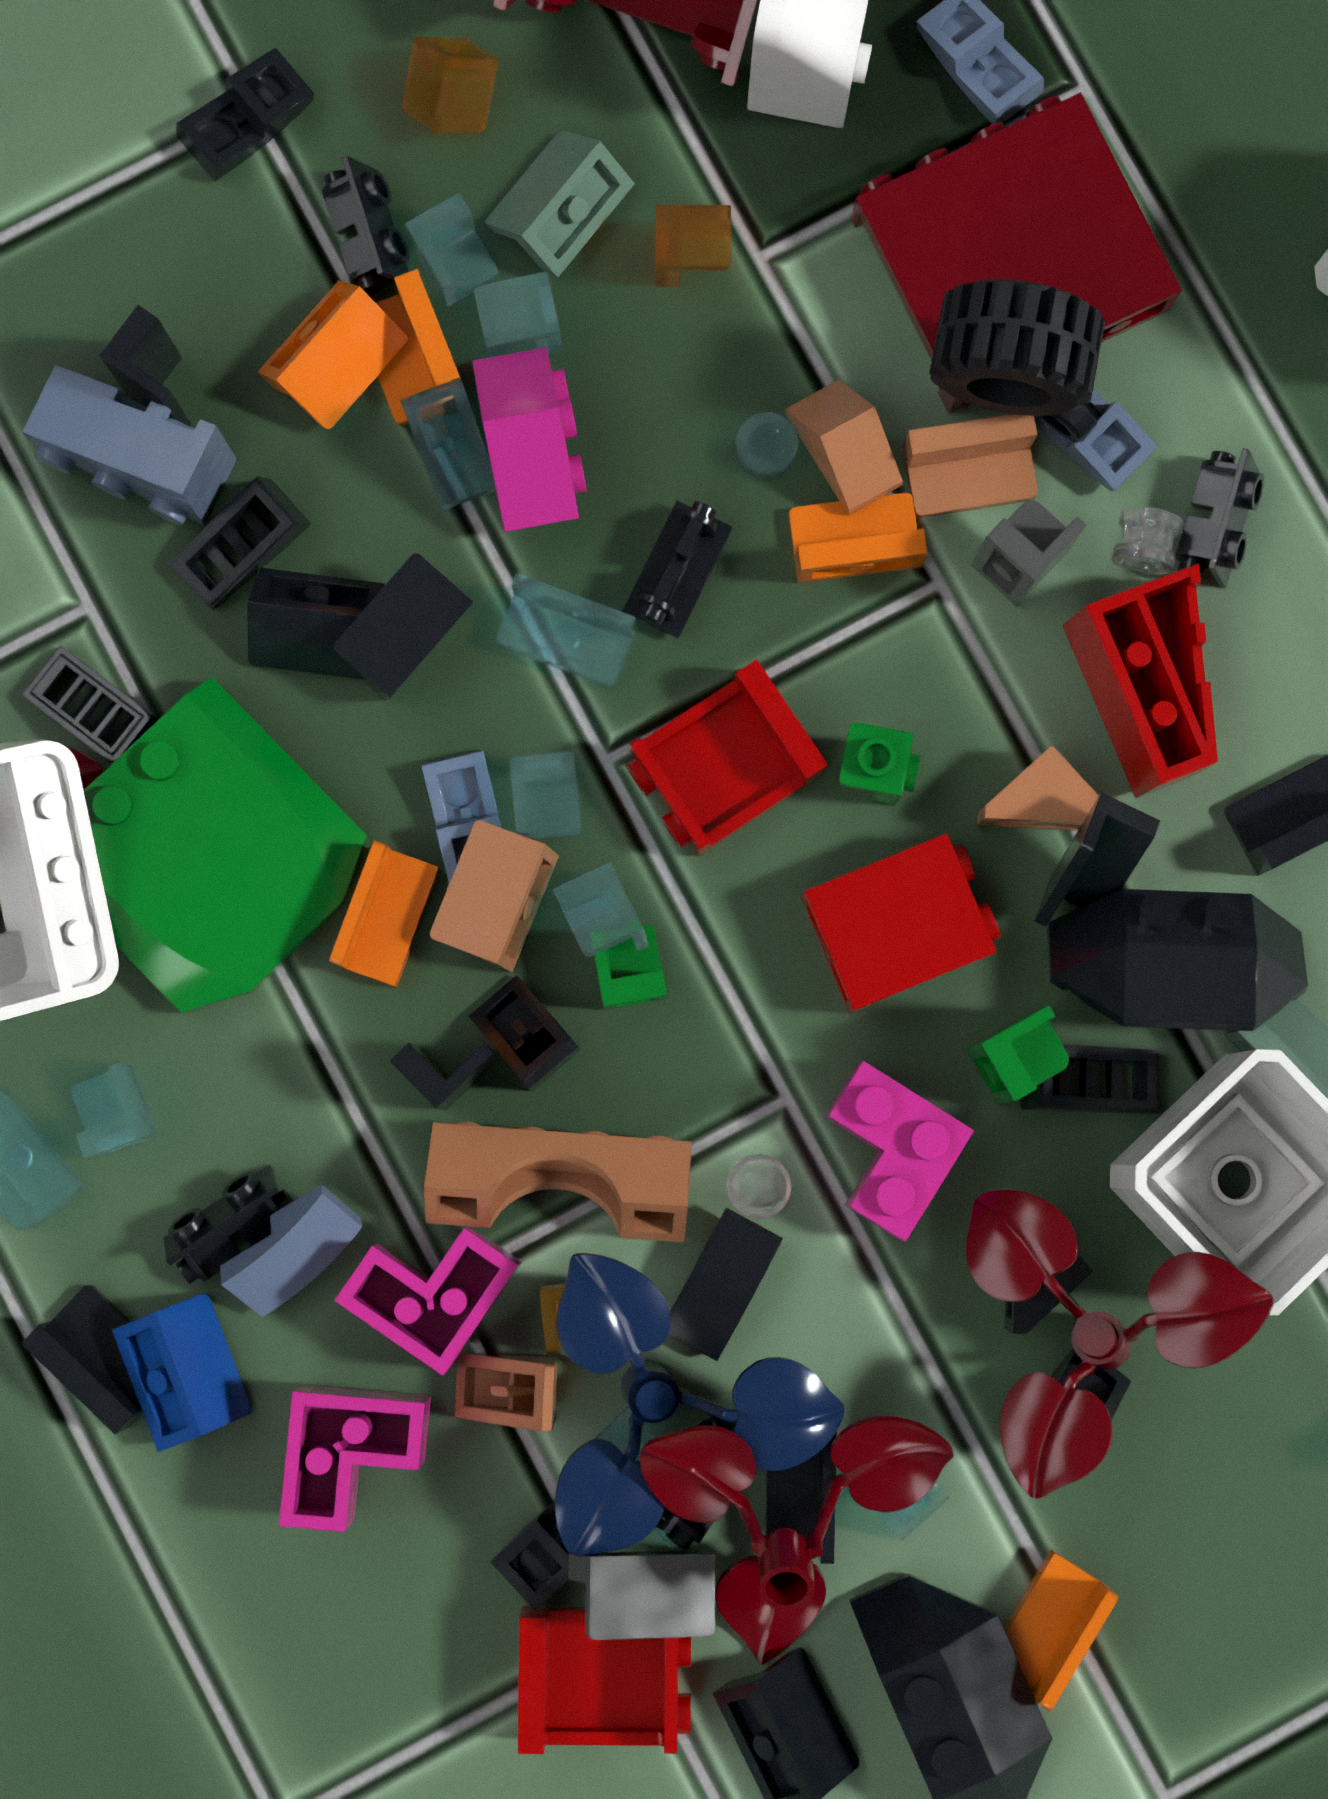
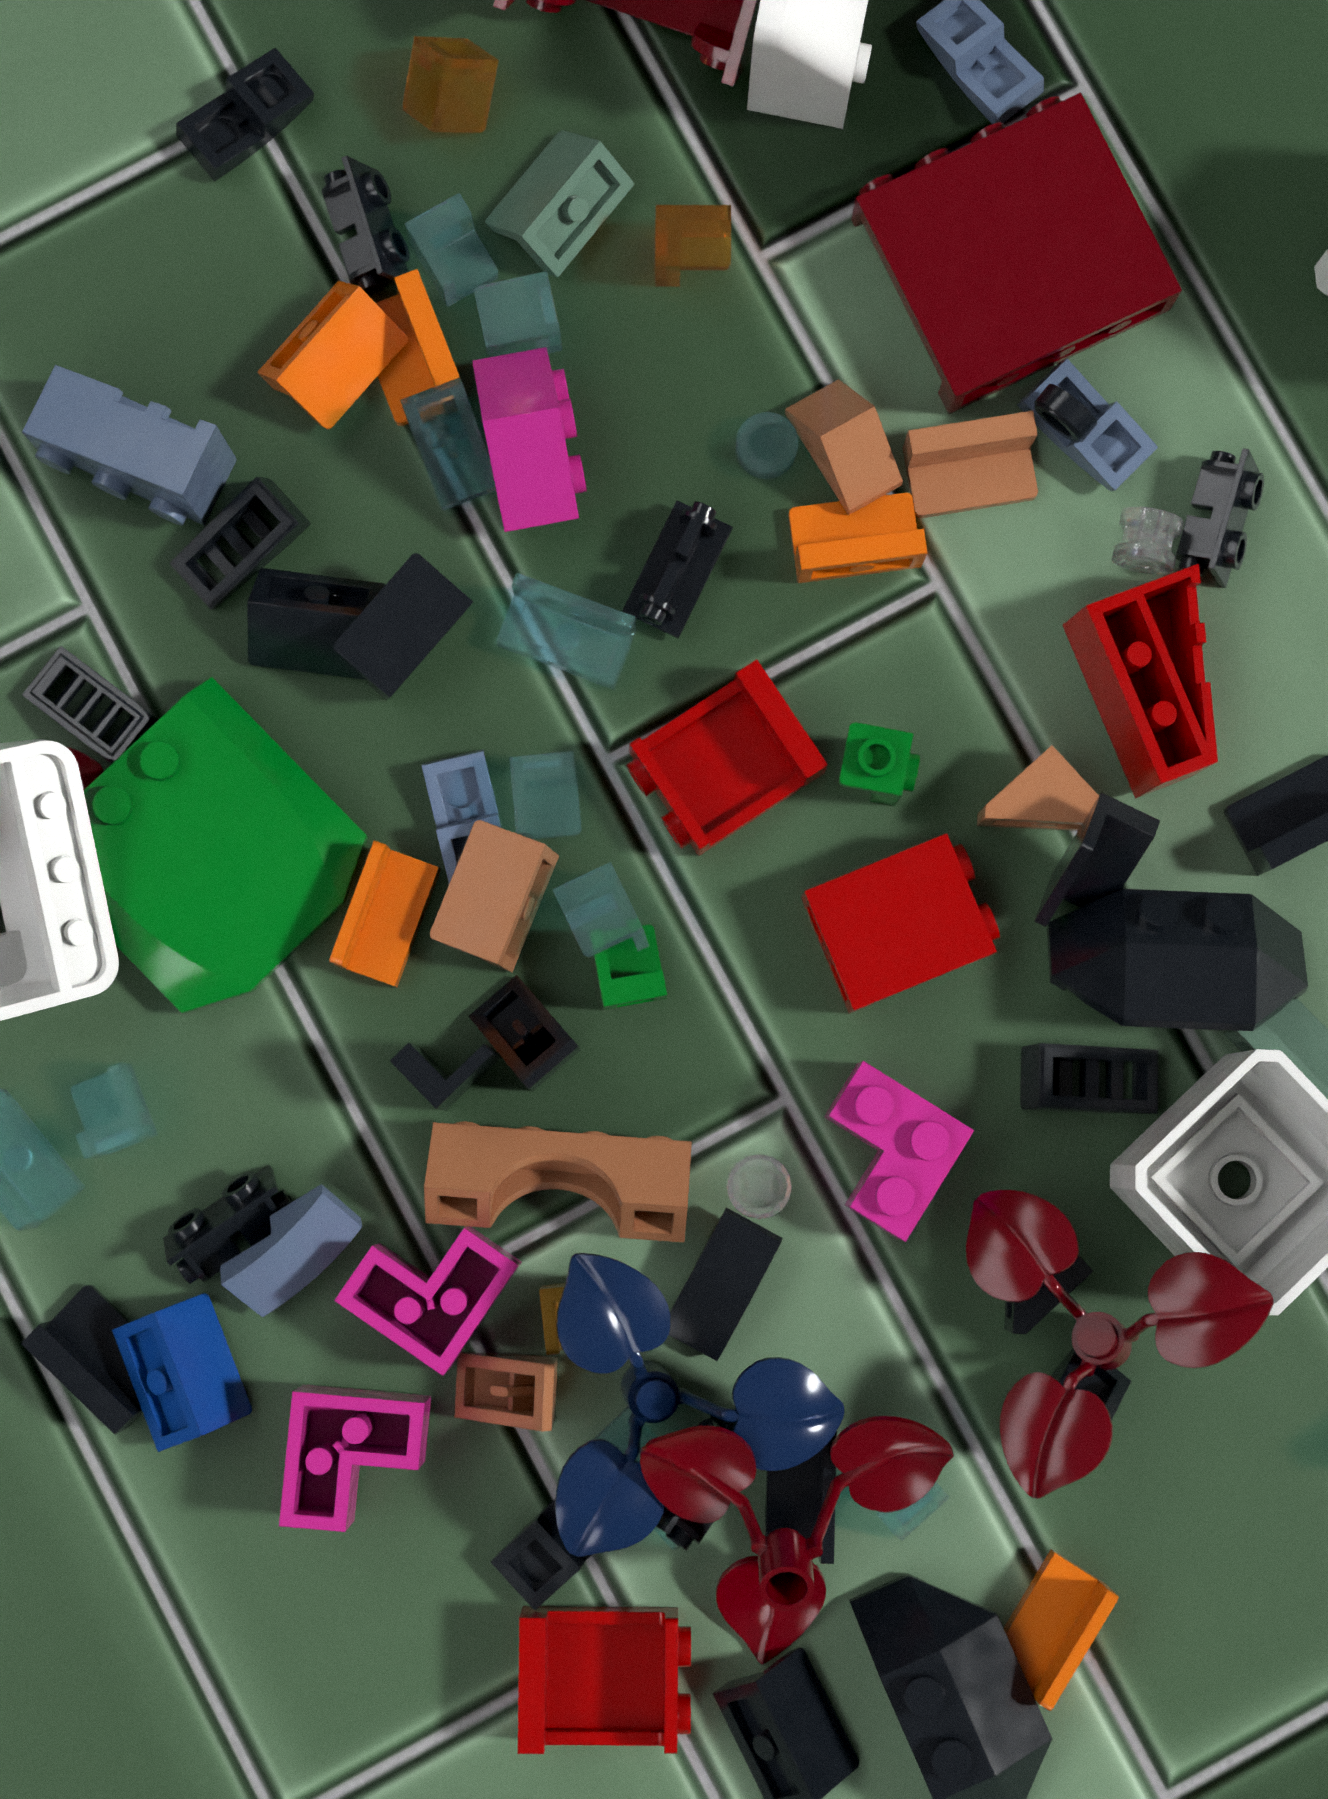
(142, 360): black panel -> none
(647, 1594): panel -> none
(1017, 347): black tyre -> none
(1019, 1056): green panel -> none
(1025, 550): dark grey panel -> none

